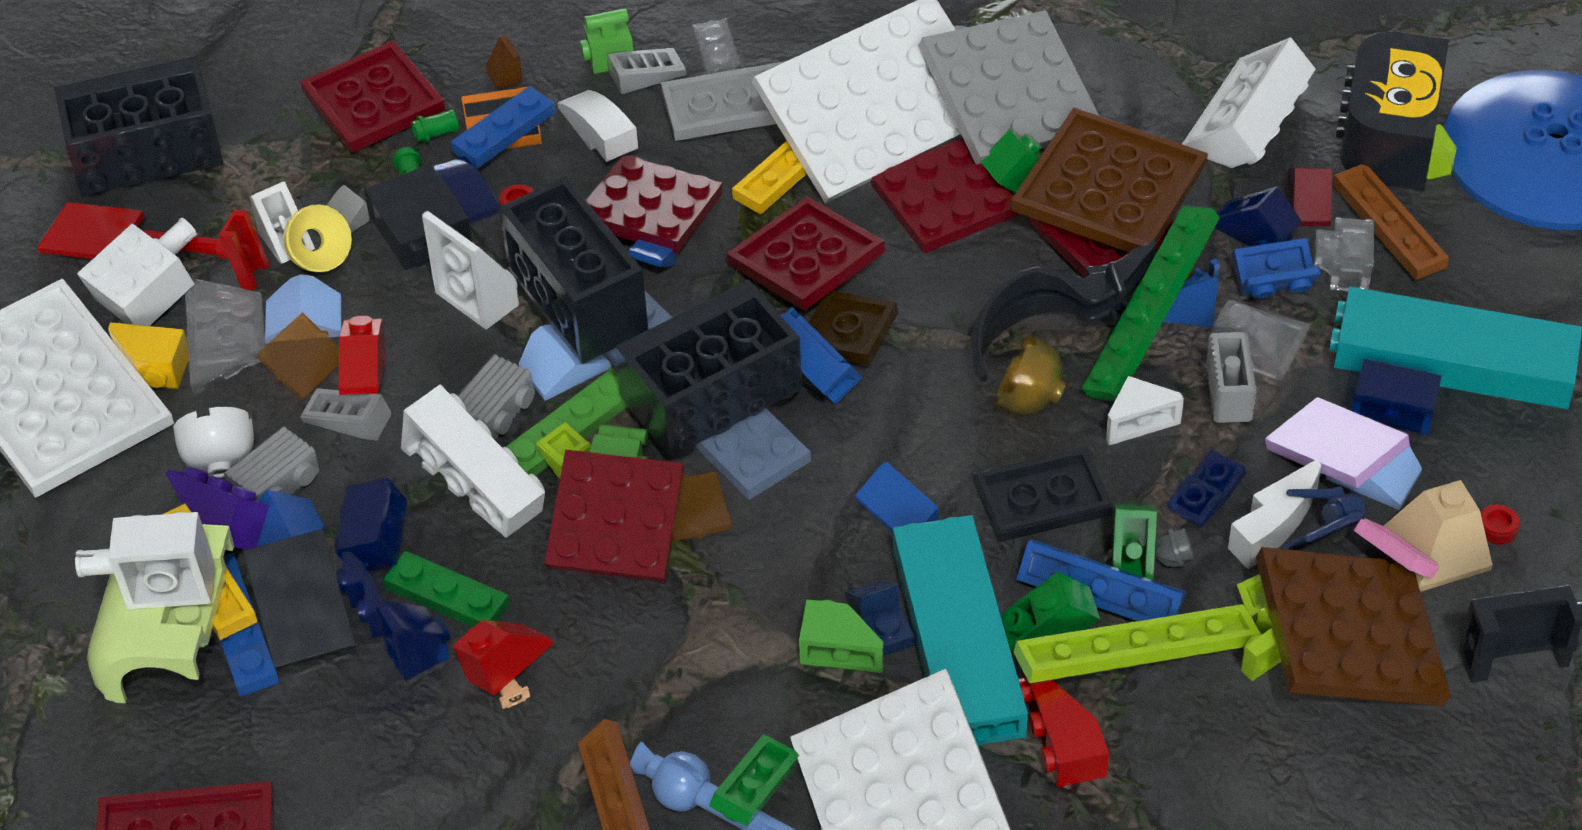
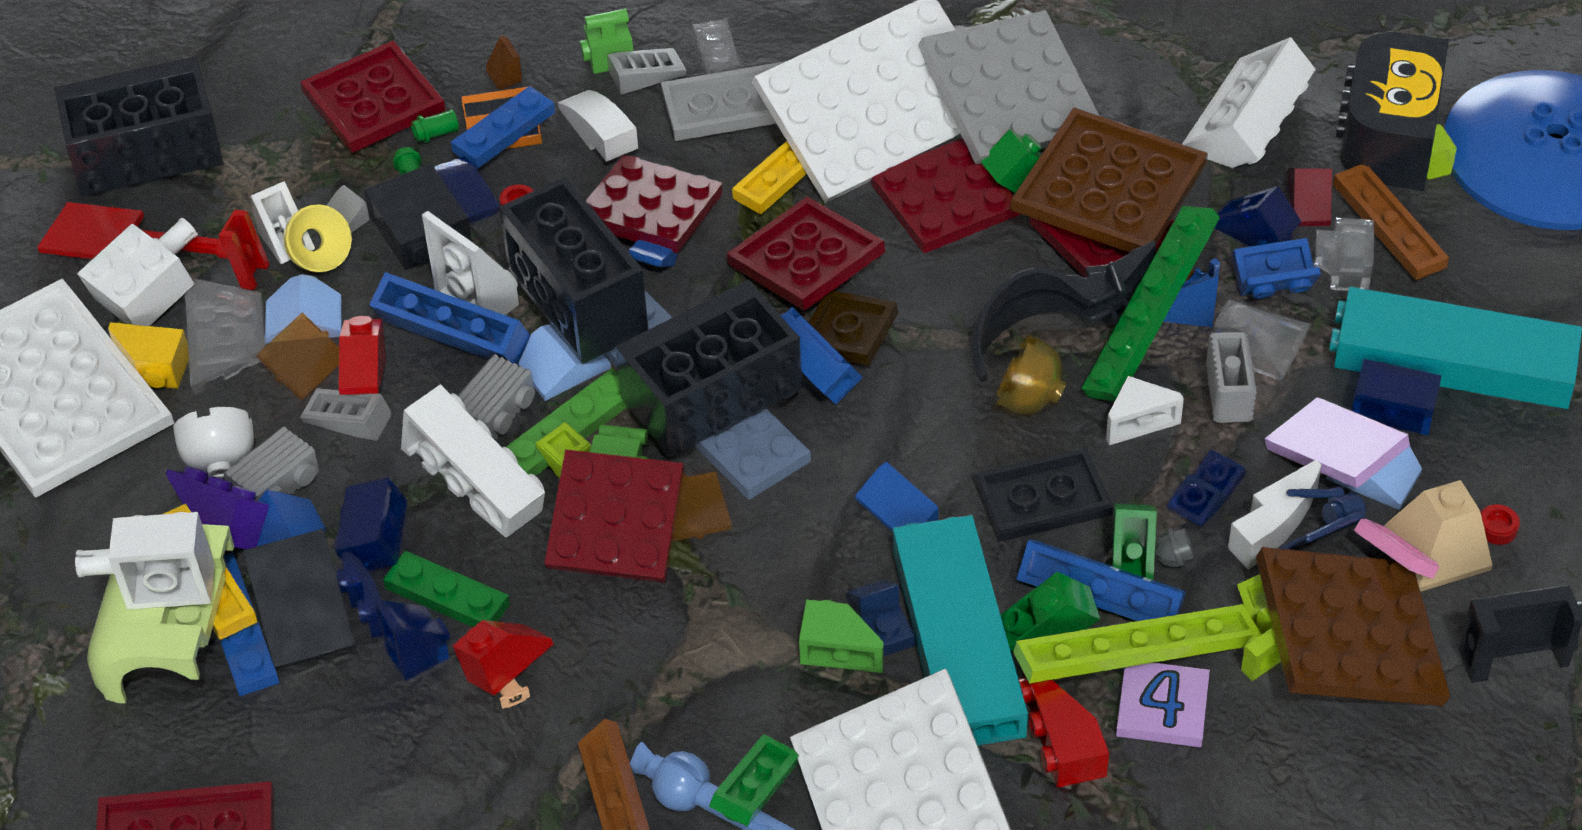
(448, 319): none -> blue brick
(1163, 704): none -> lavender tile

